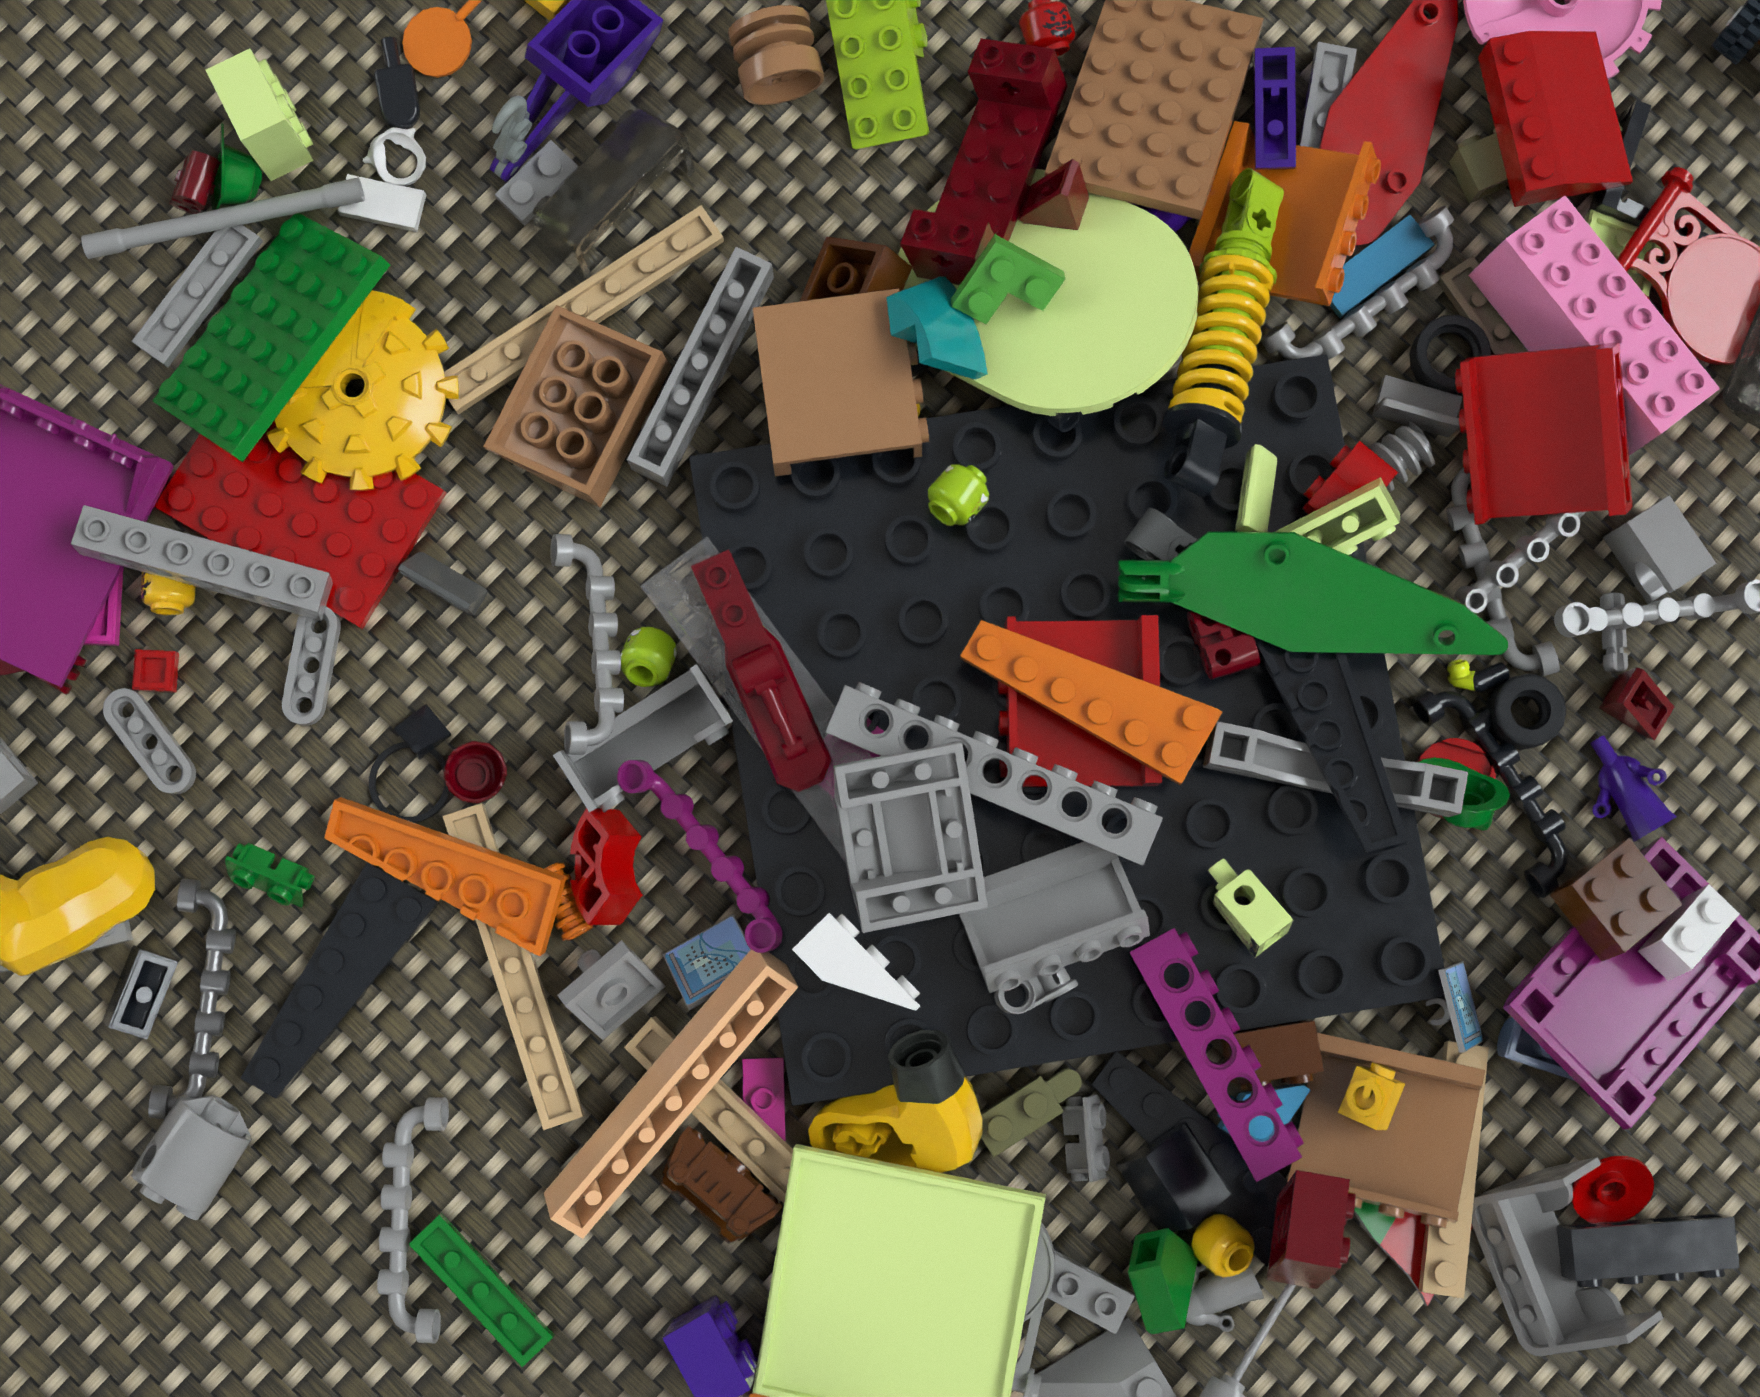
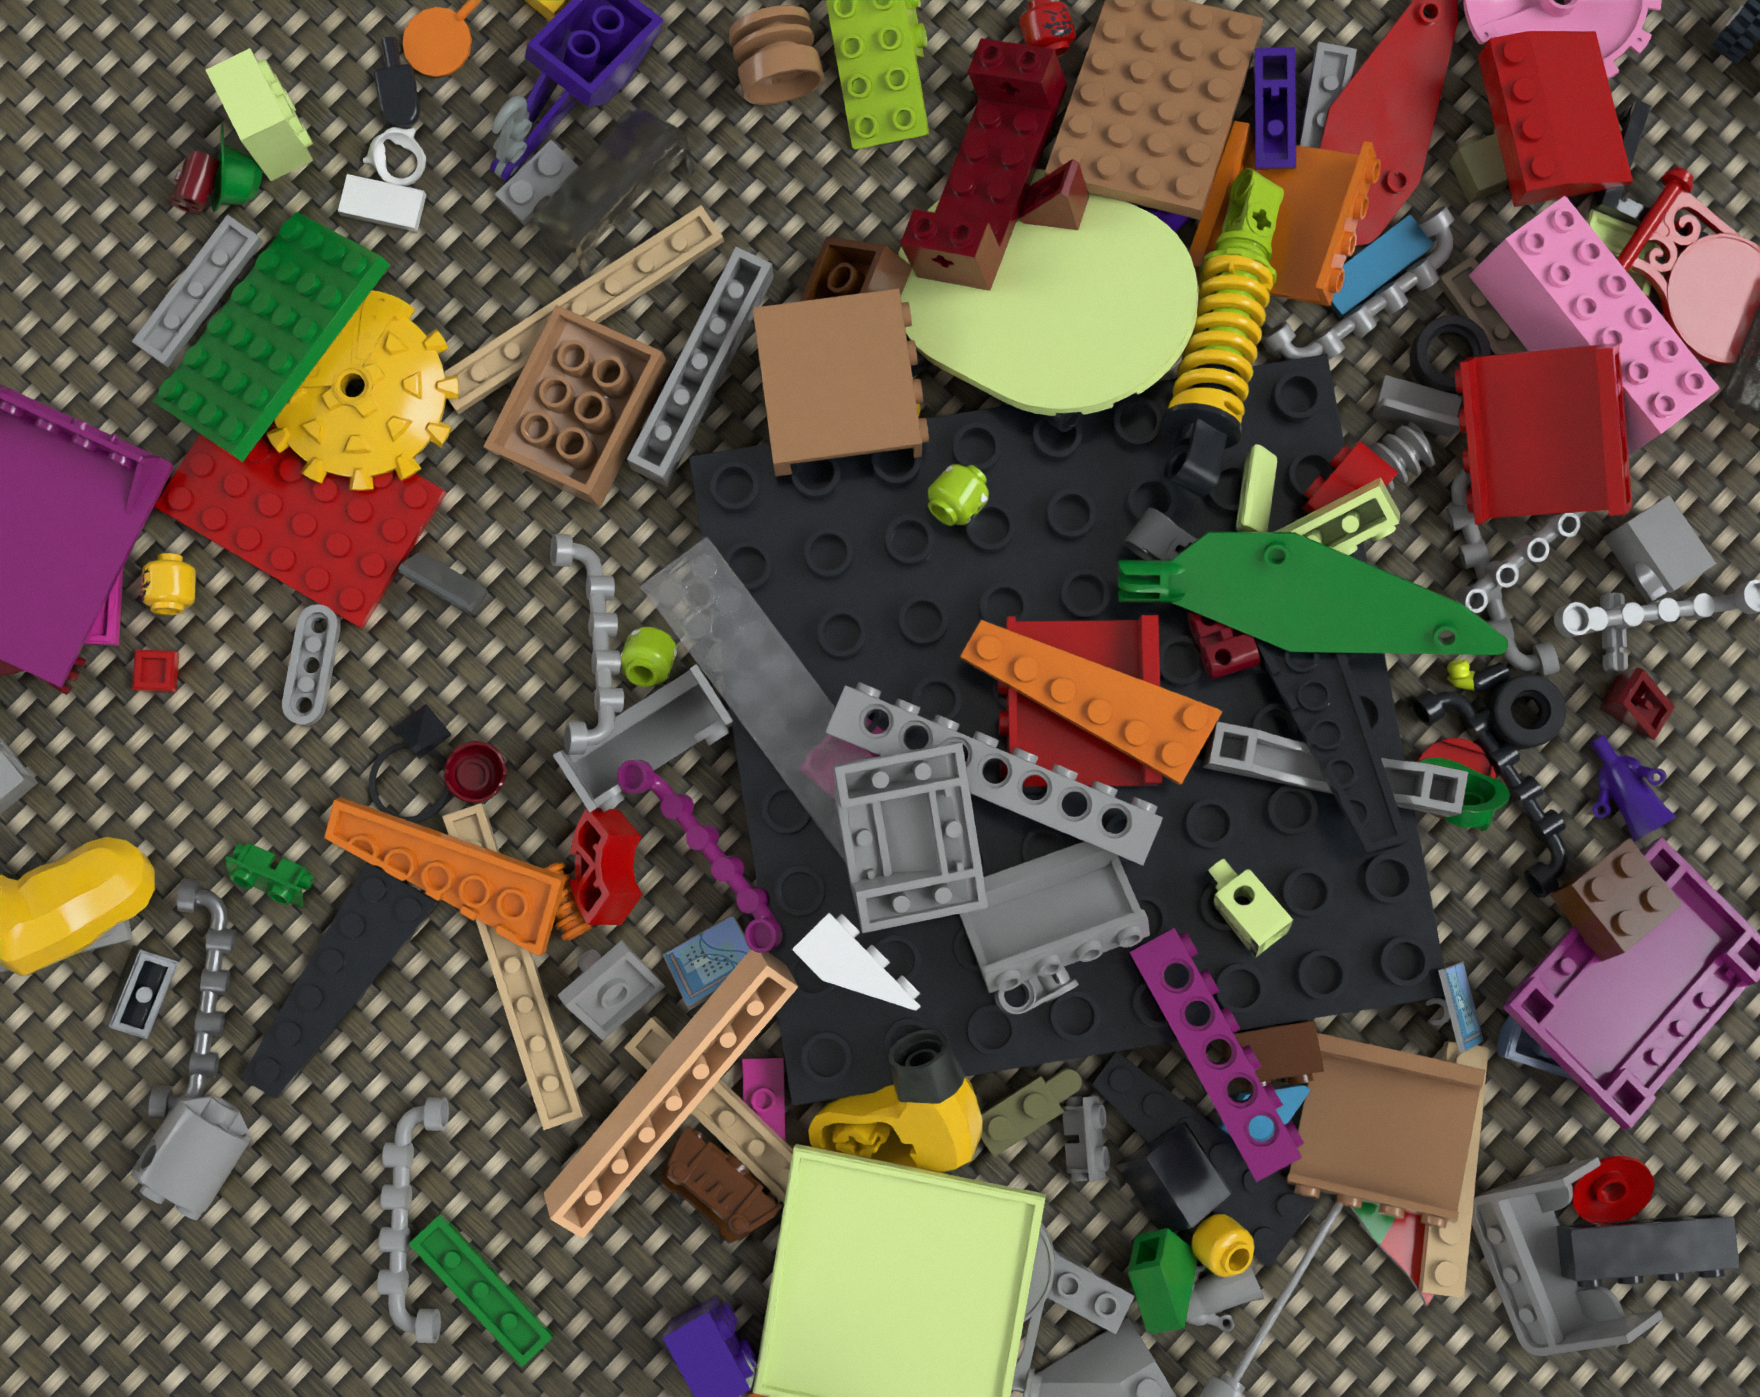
(119, 240): light grey piece -> none
(137, 729): light grey plate -> none
(202, 562): light grey brick -> none
(763, 678): dark red piece -> none
(942, 333): teal slope -> none
(1006, 270): bright green plate -> none
(1310, 1229): dark red brick -> none
(1372, 1096): yellow brick -> none
(1688, 932): white brick -> none

